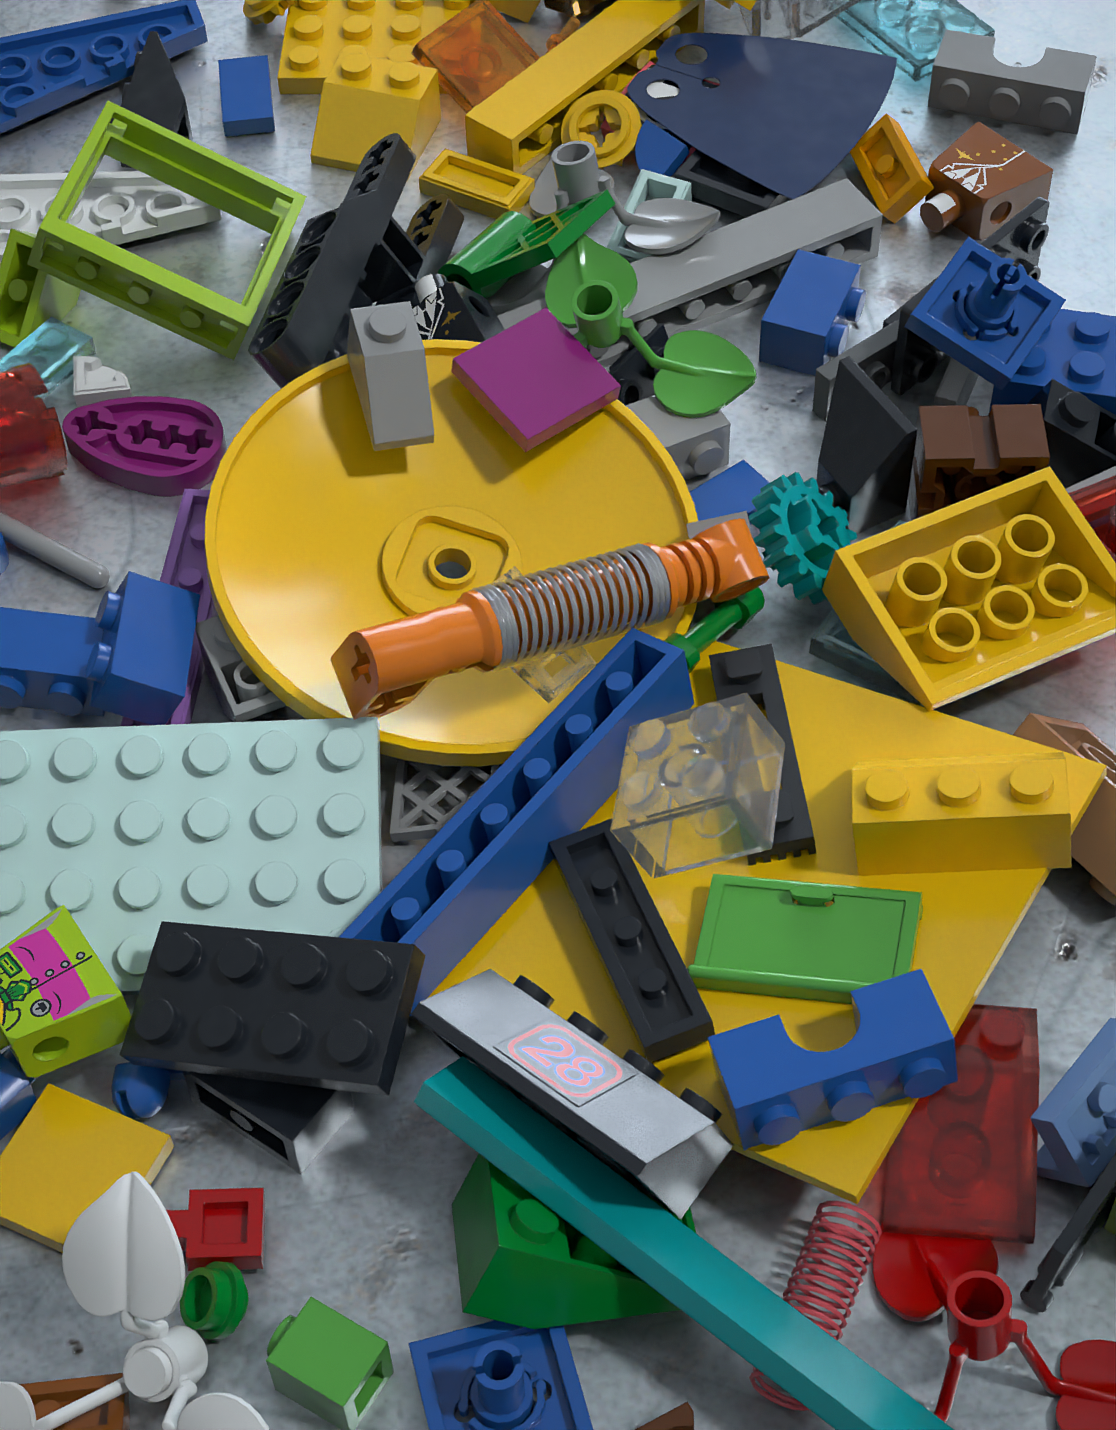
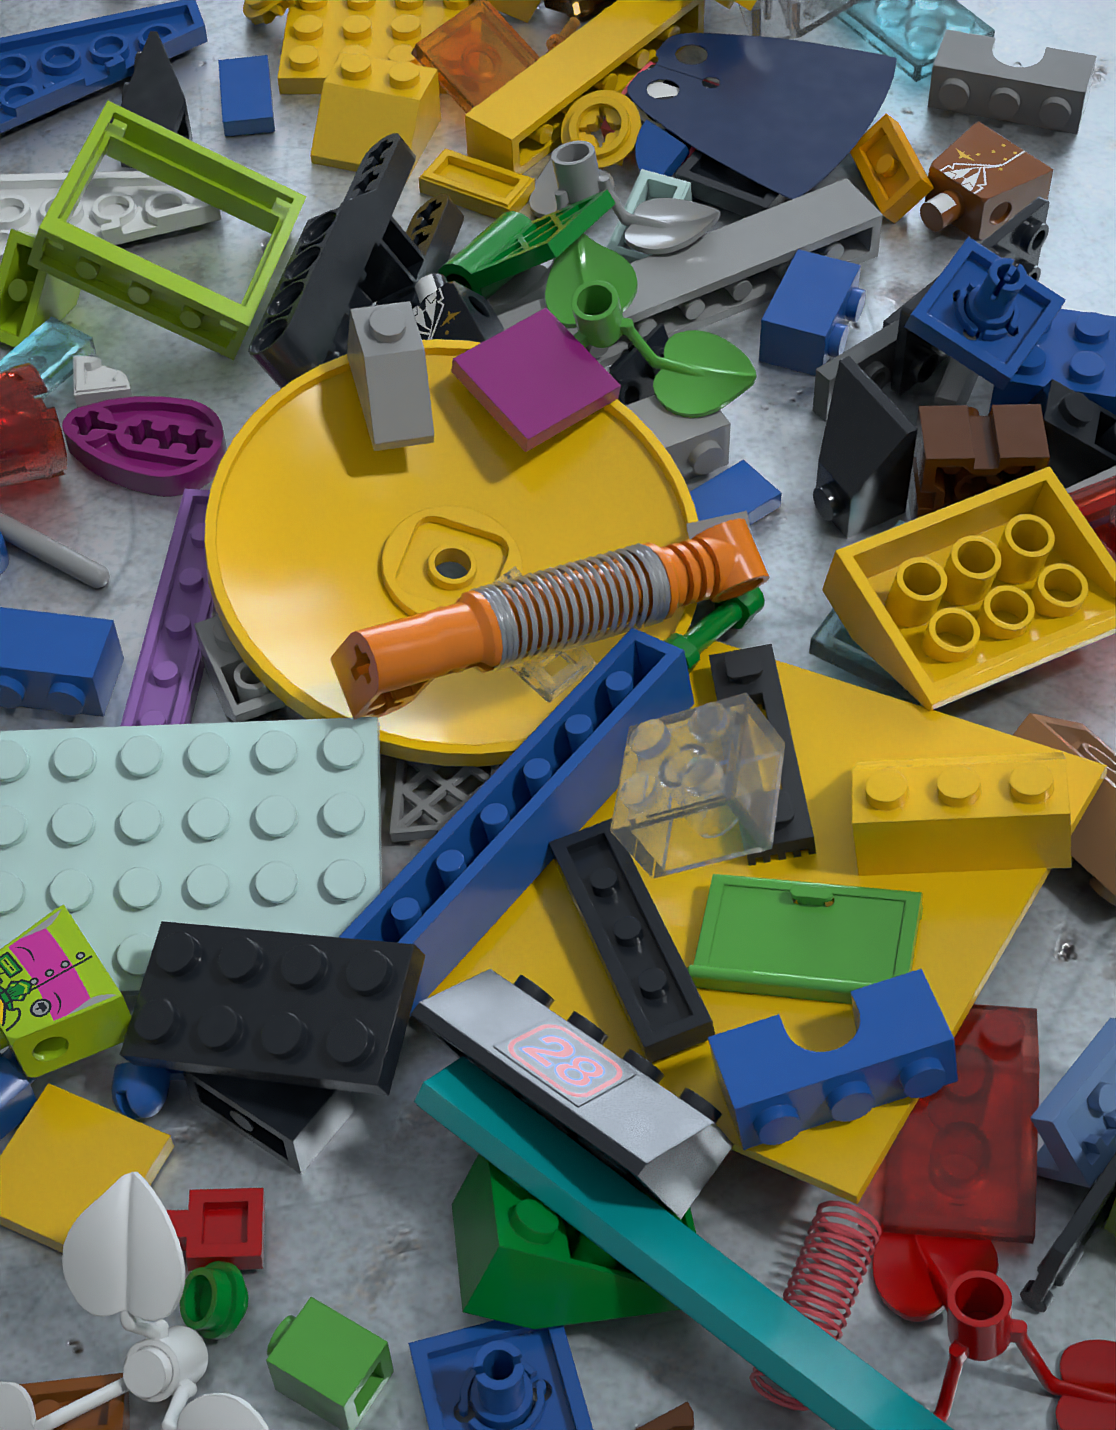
(143, 649): blue brick -> none
(799, 533): teal gear -> none

